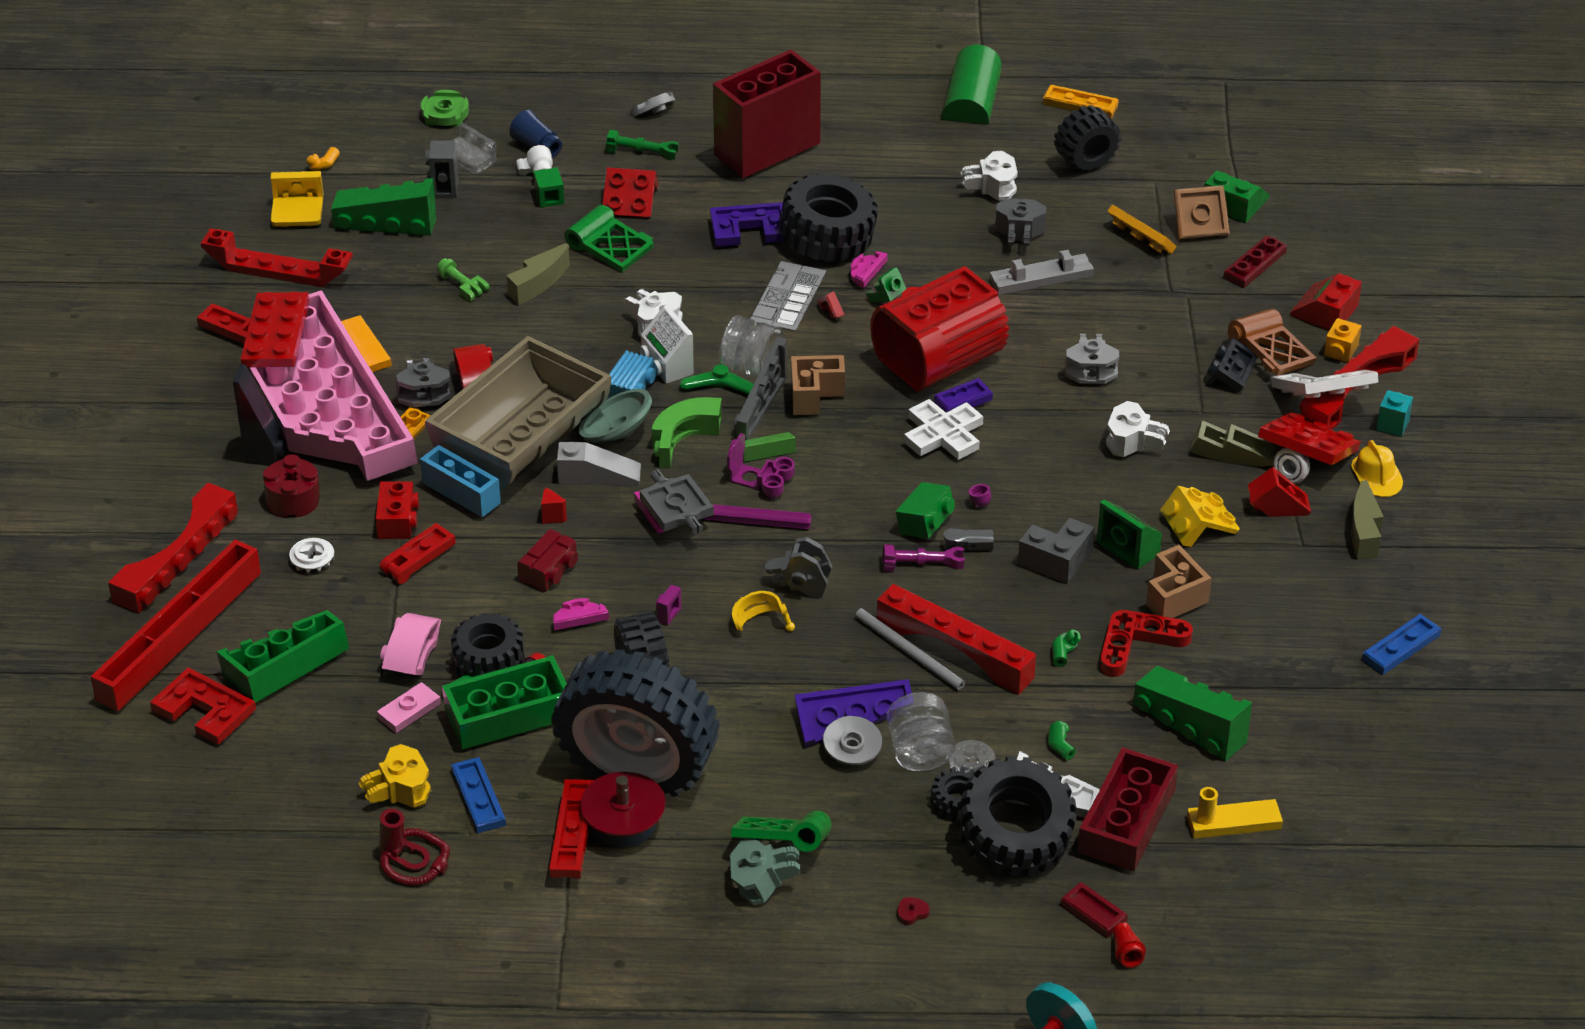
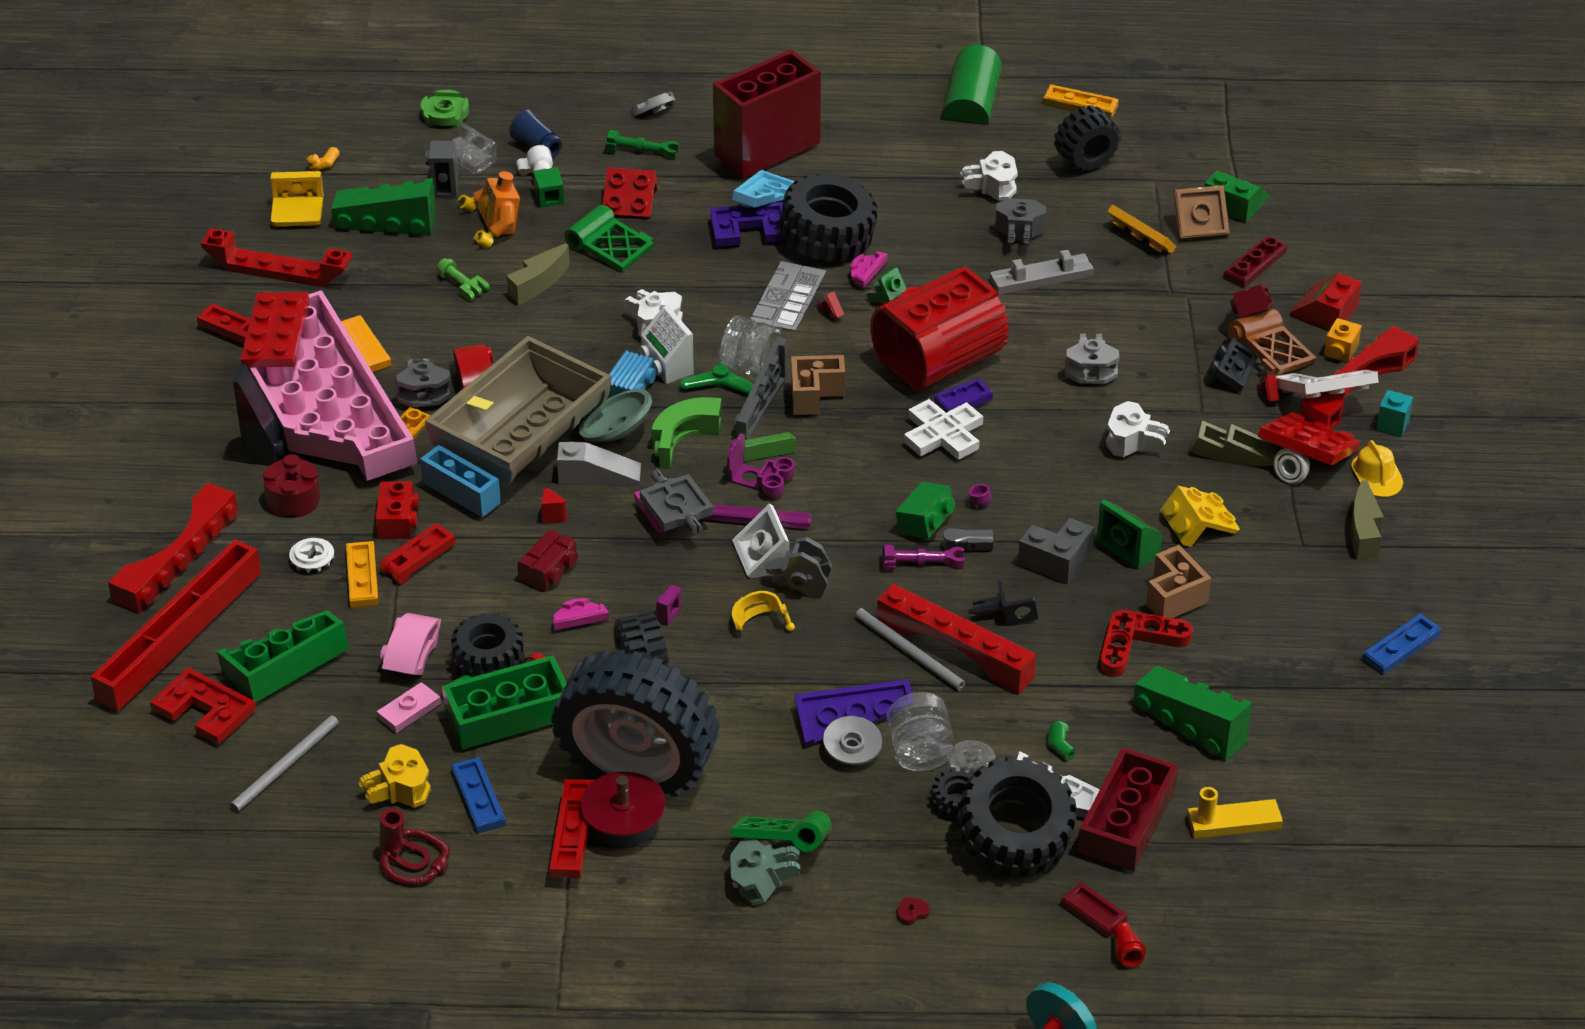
(284, 763): none -> light grey piece
(362, 574): none -> light orange tile
(480, 403): none -> light yellow piece
(498, 206): none -> orange torso
(760, 542): none -> white slope
(761, 189): none -> medium azure wing
(998, 605): none -> black bracket
(1064, 644): green arm -> none
(1251, 300): none -> dark red brick
(1269, 384): none -> red tile
(1278, 495): red slope -> none

